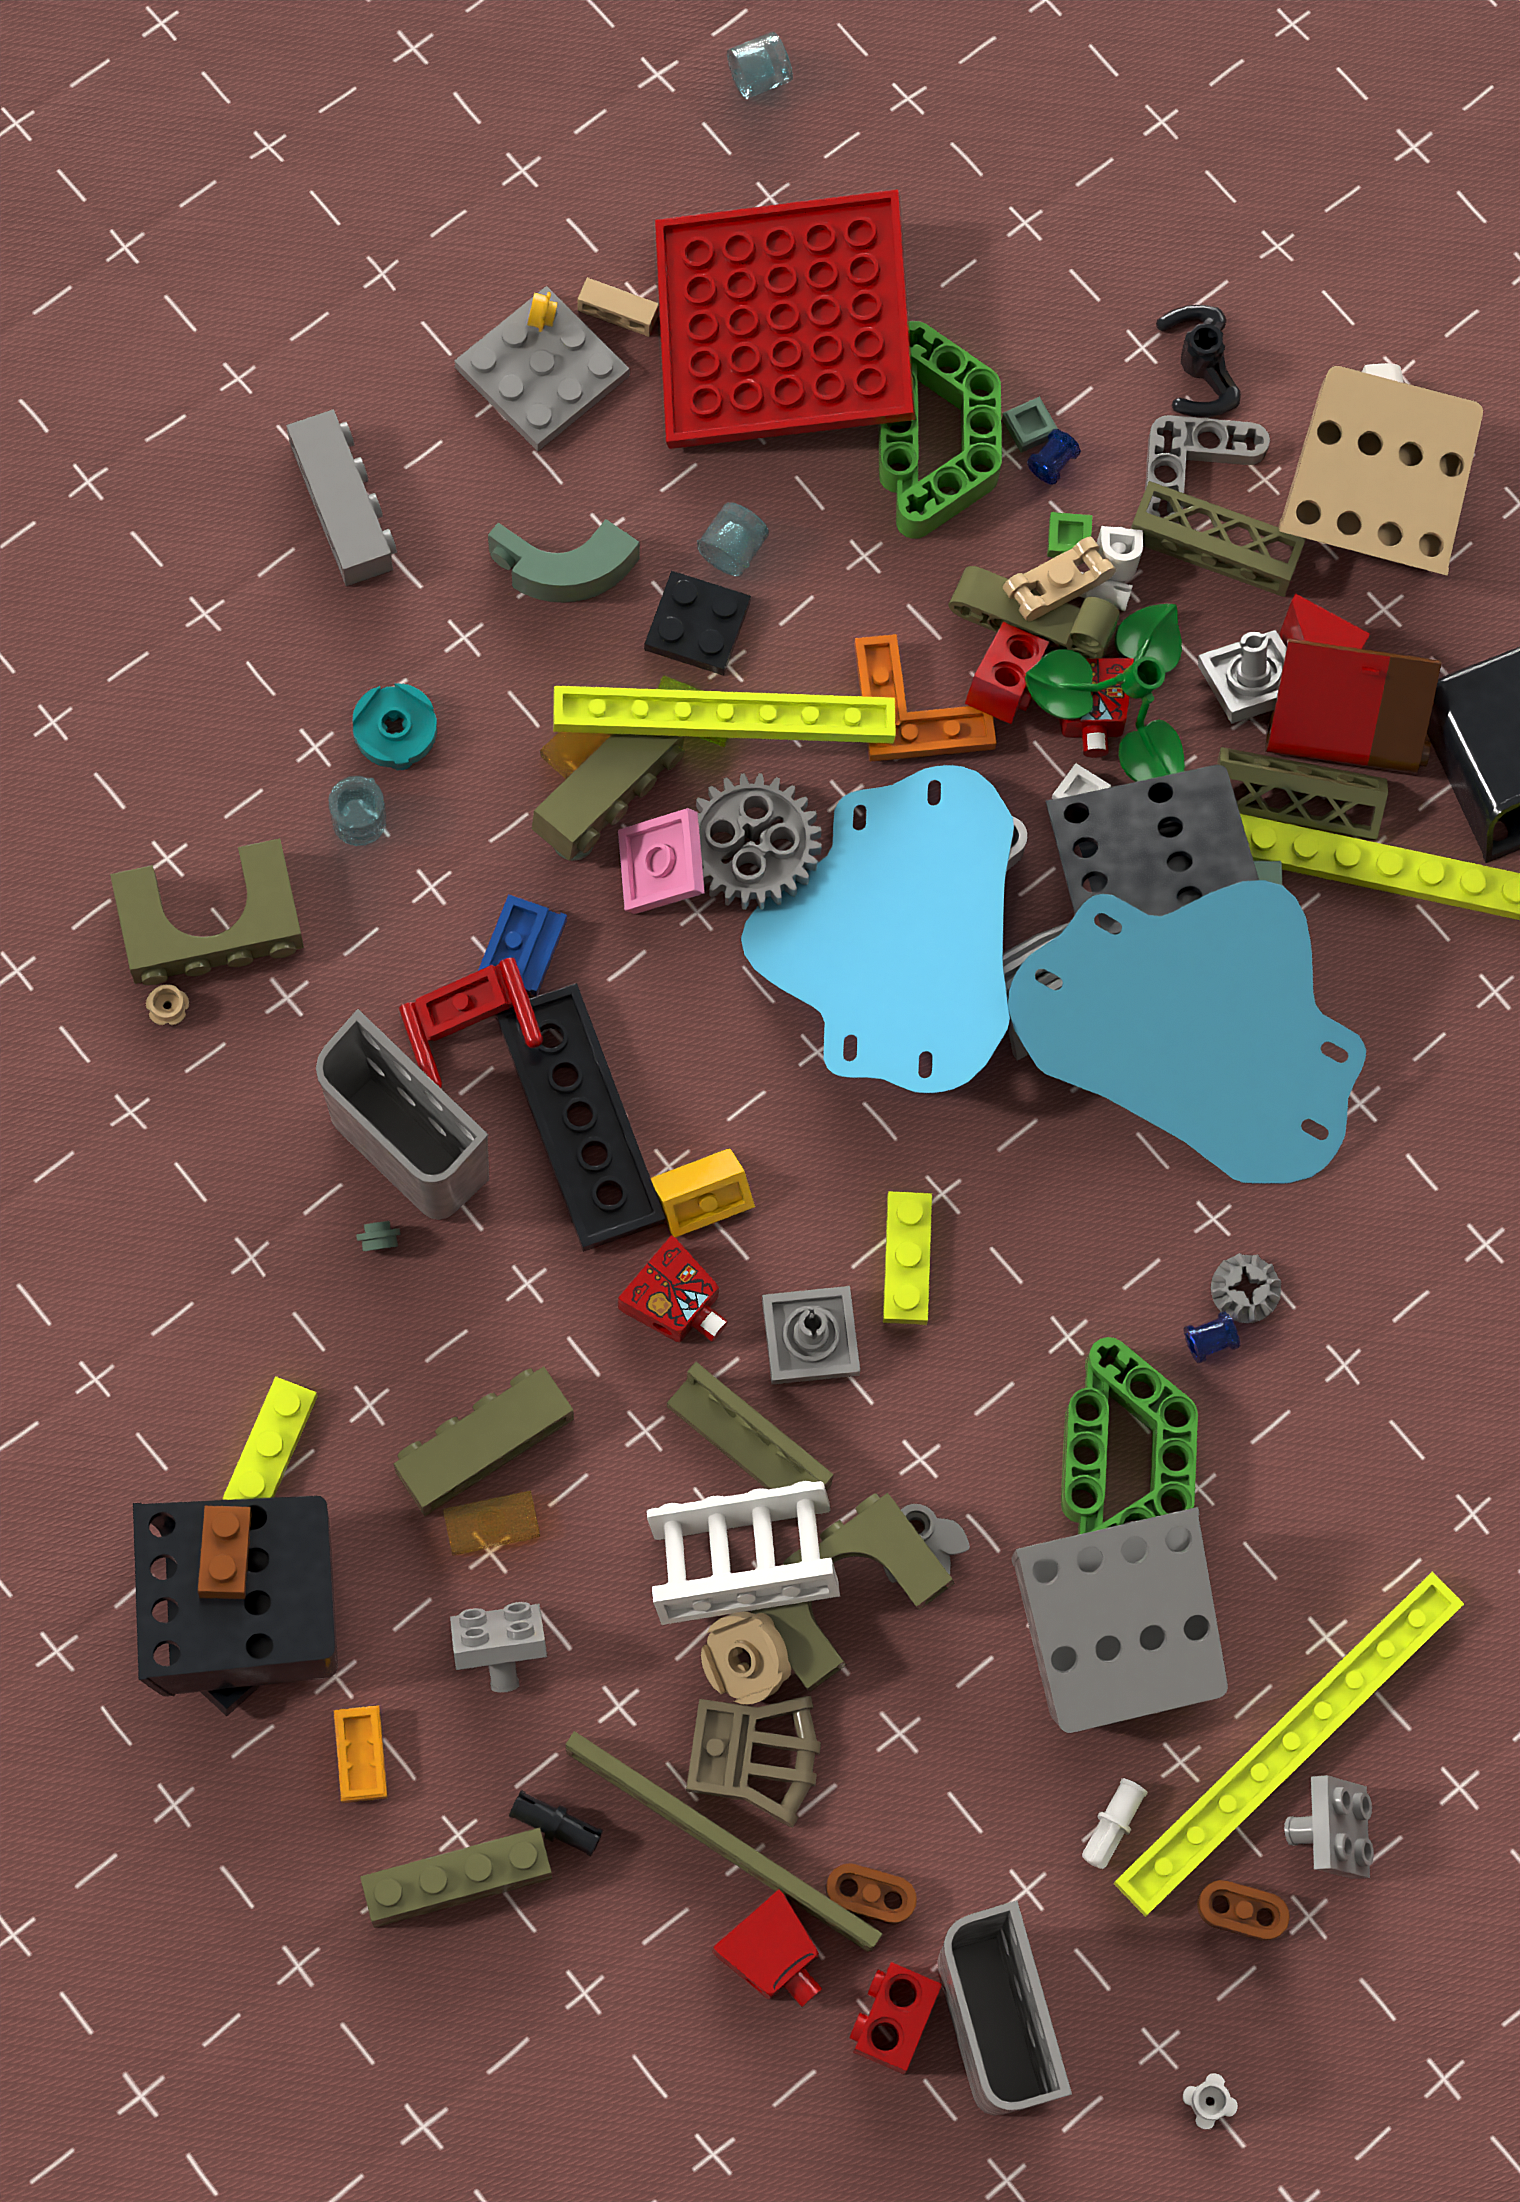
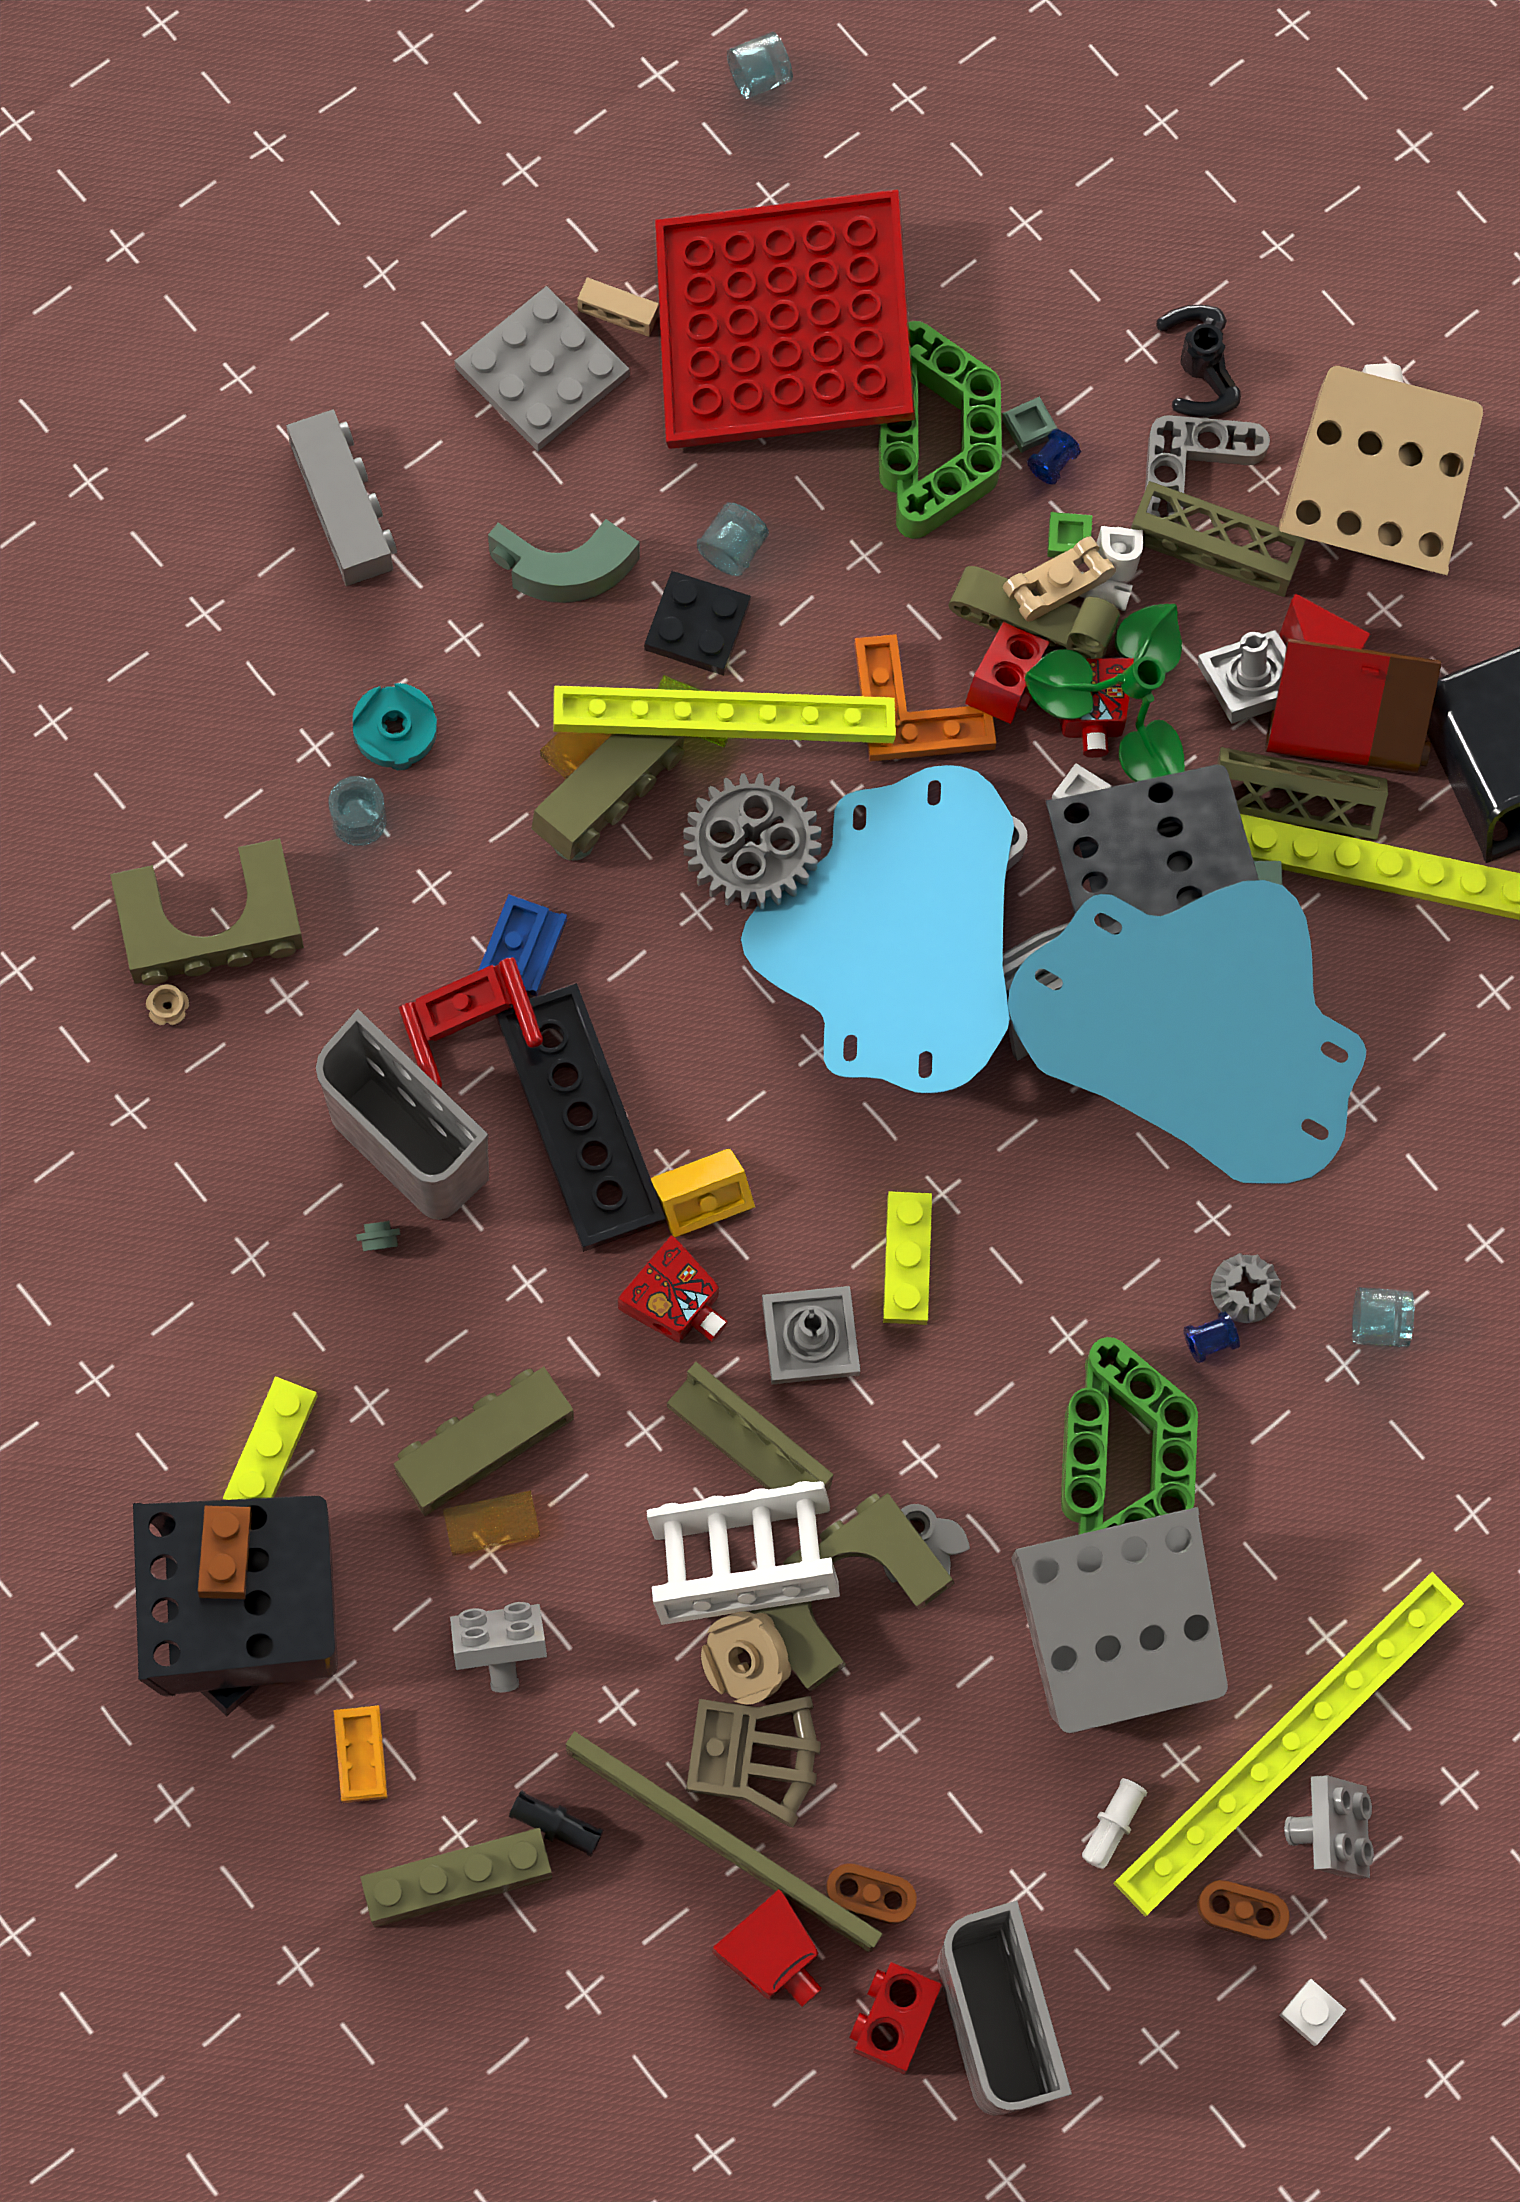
(542, 311): yellow plate -> none
(661, 861): bright pink plate -> none
(1222, 2106): white plate -> none
(1312, 2012): none -> white plate
(1383, 1317): none -> clear light blue piece

